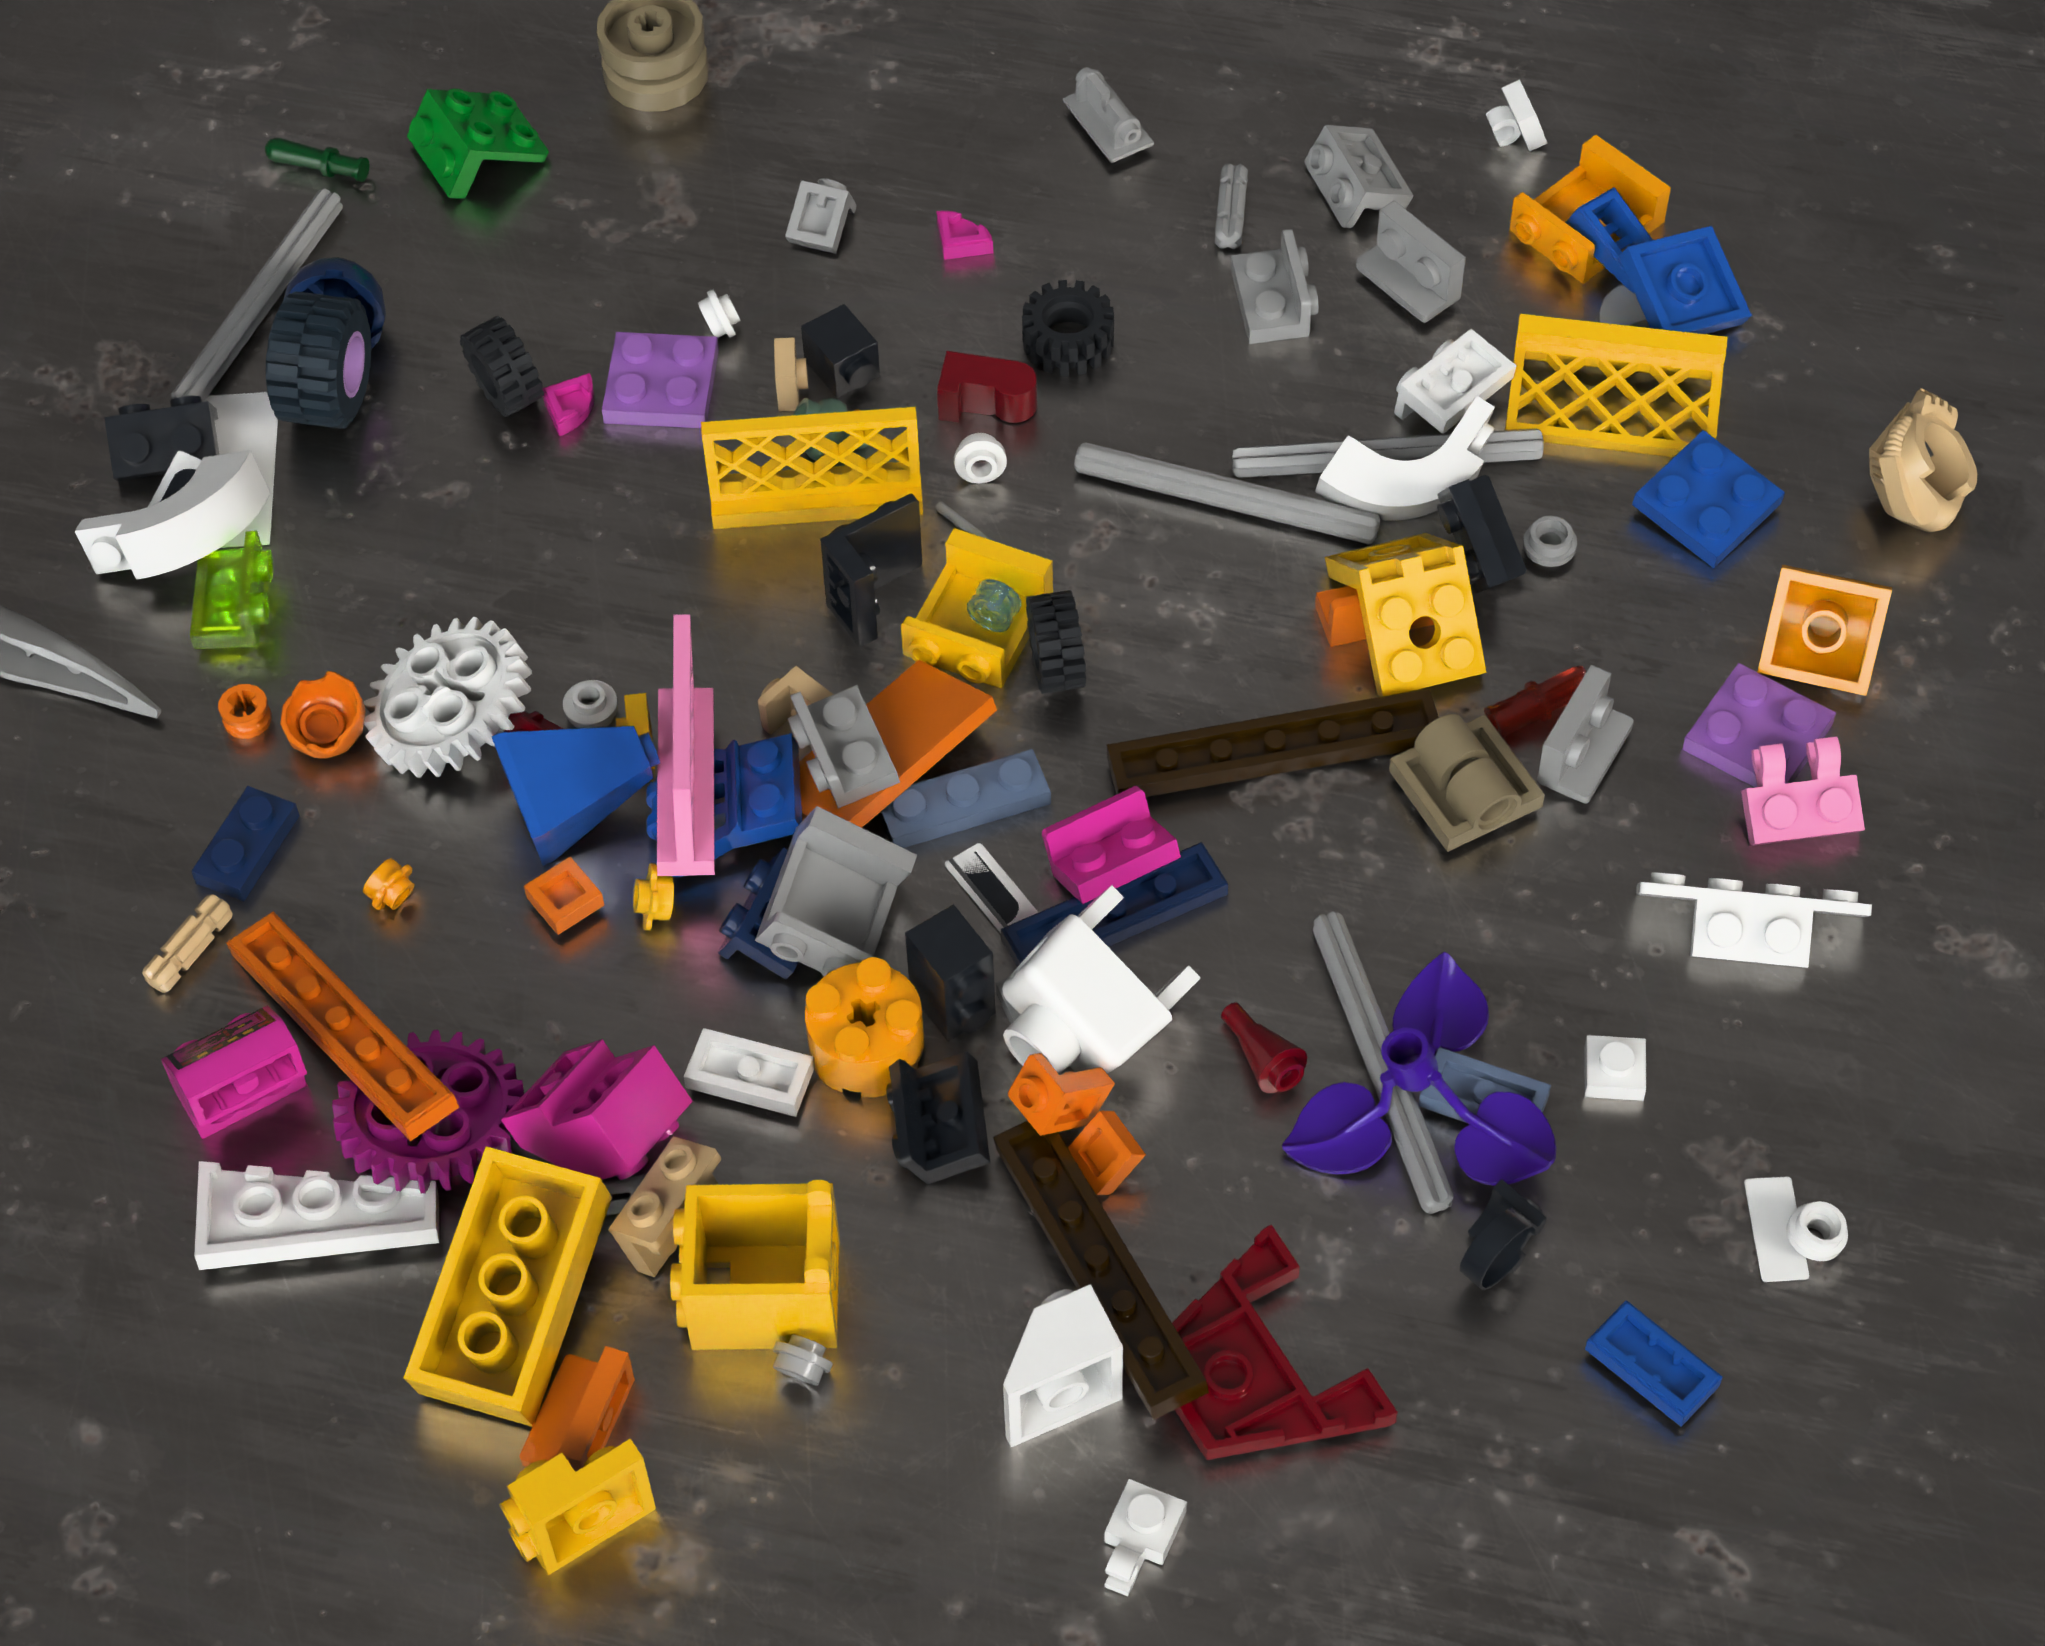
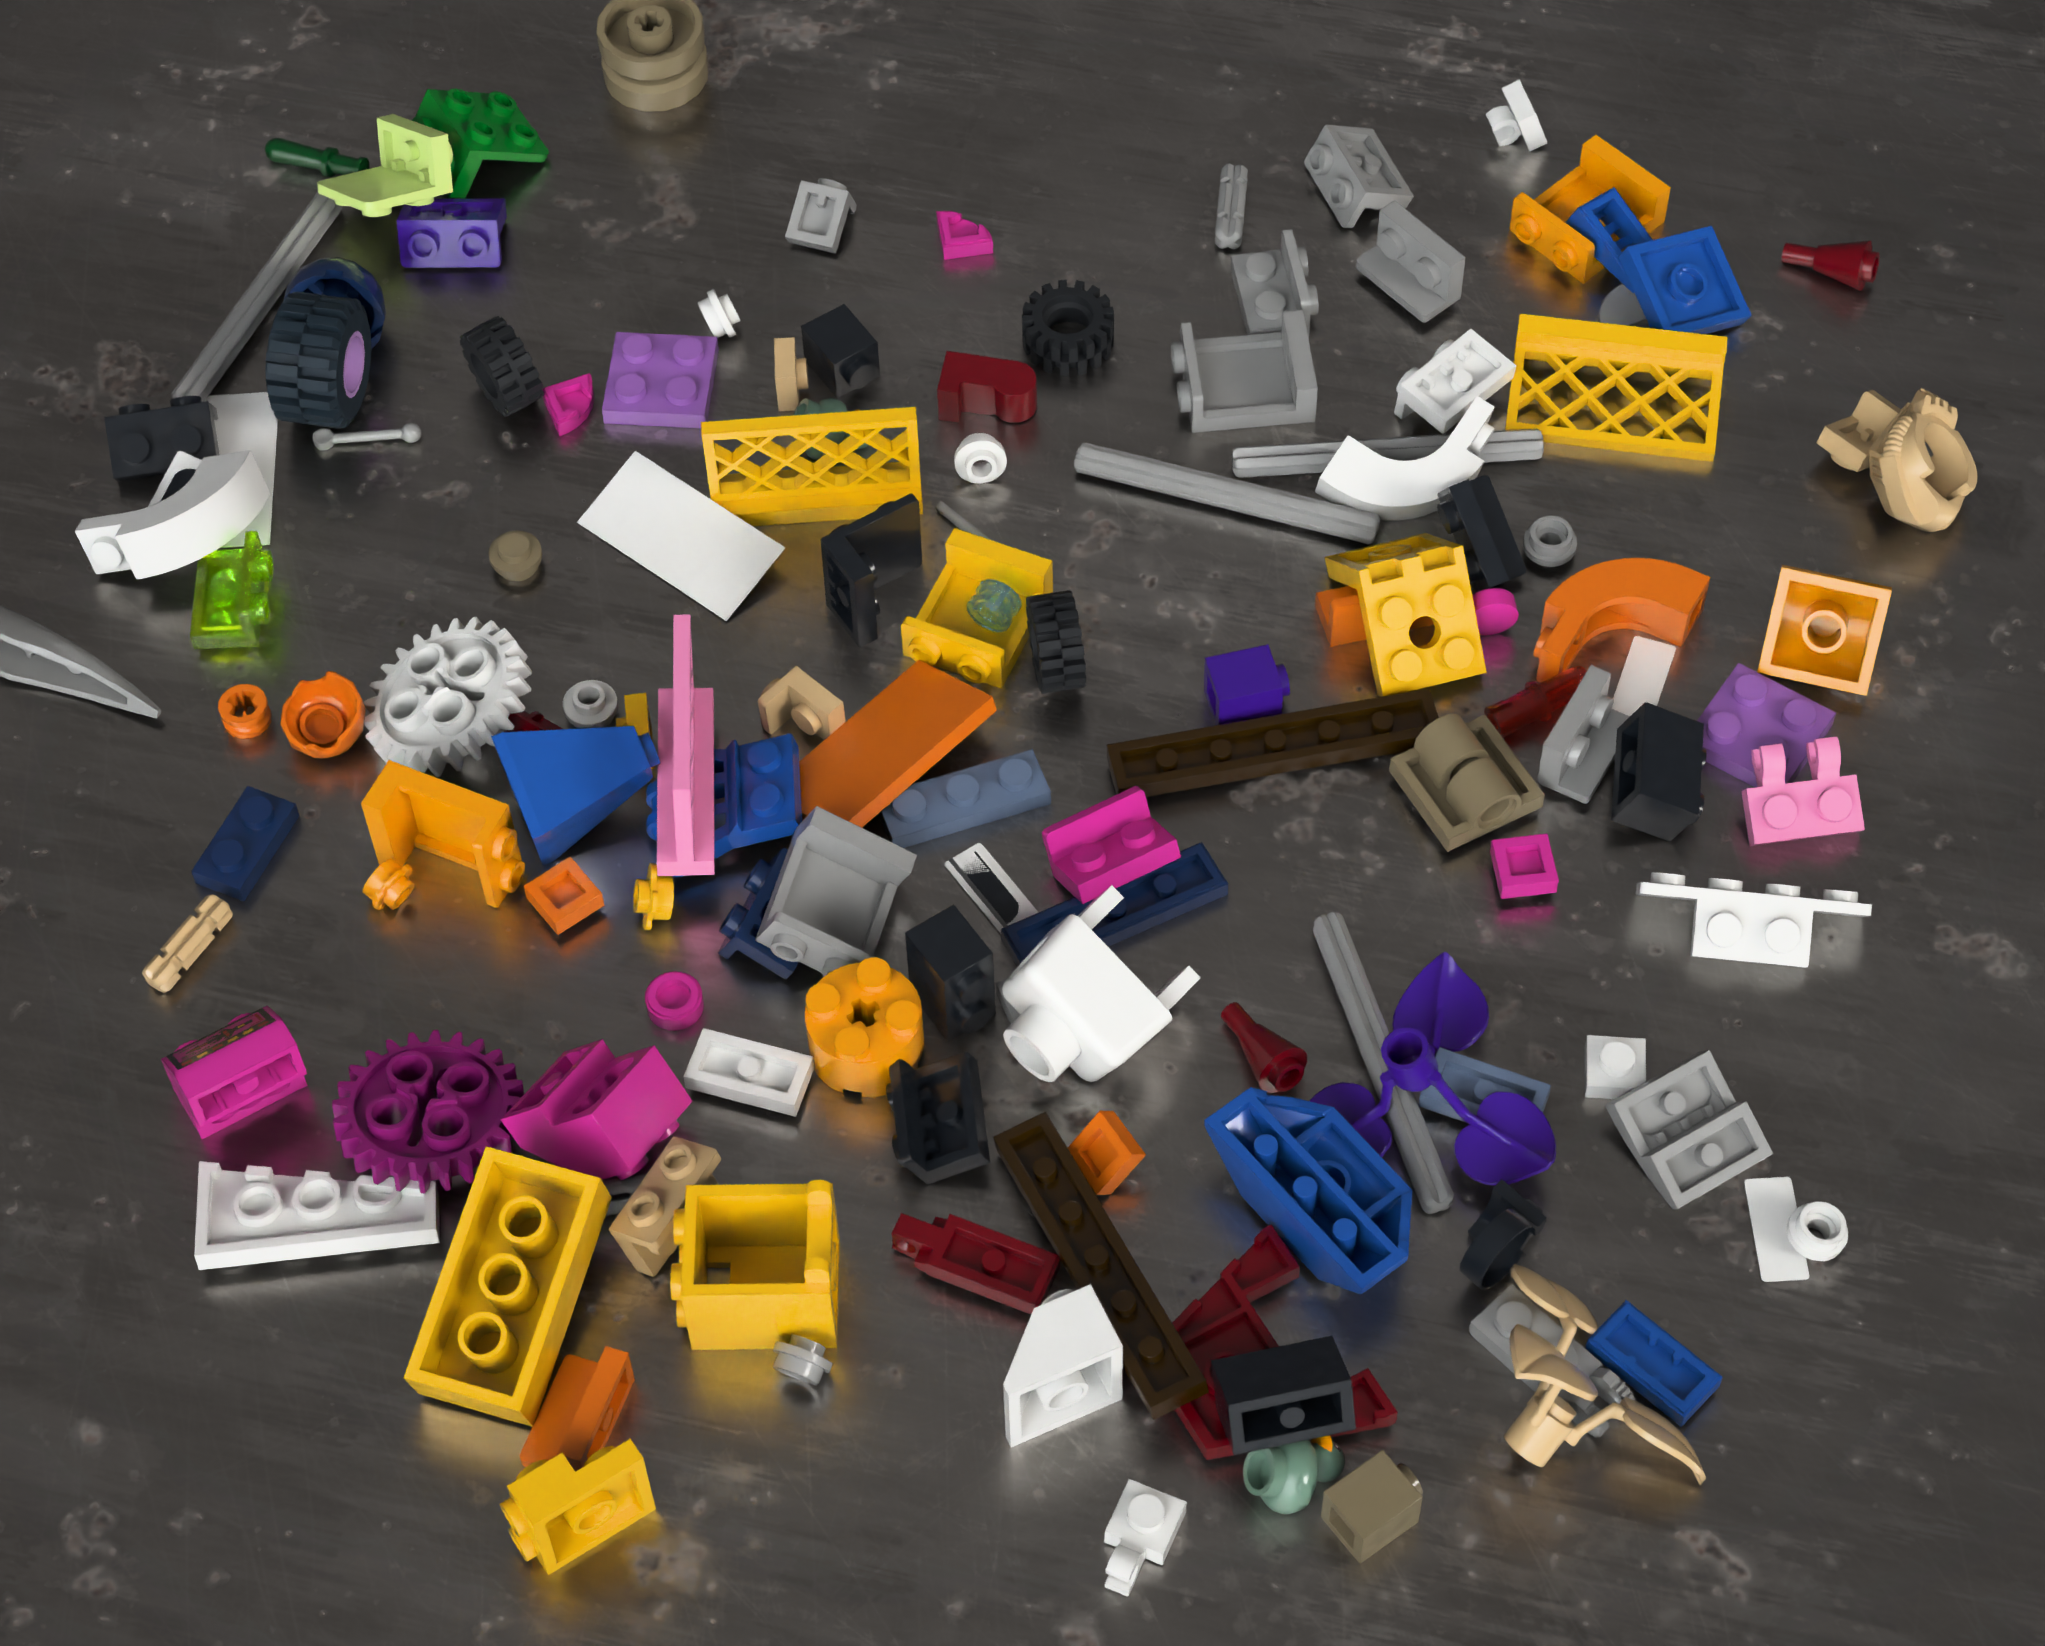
(325, 439): none -> light grey hinge
(343, 1026): orange tile -> none
(411, 171): none -> yellowish green bracket
(447, 820): none -> light orange panel
(451, 233): none -> dark purple bracket
(515, 555): none -> dark tan plate
(674, 1001): none -> dark pink tile
(681, 535): none -> white sticker
(845, 746): light grey bracket -> none
(978, 1259): none -> dark red hinge
(1058, 1101): orange bracket -> none
(1106, 117): light grey hinge -> none
(1245, 685): none -> dark purple brick
(1246, 377): none -> light grey panel
(1283, 1395): none -> black brick
(1289, 1472): none -> sand green animal
(1316, 1186): none -> blue wedge
(1372, 1505): none -> dark tan brick
(1495, 610): none -> dark pink tile
(1512, 1307): none -> light grey hinge
(1524, 866): none -> dark pink plate
(1548, 1416): none -> tan plant
(1614, 596): none -> orange arch
(1643, 675): none -> white sticker
(1658, 772): none -> black brick
(1688, 1130): none -> light grey slope
(1708, 498): blue plate -> none
(1846, 262): none -> dark red cone
(1853, 436): none -> tan bracket

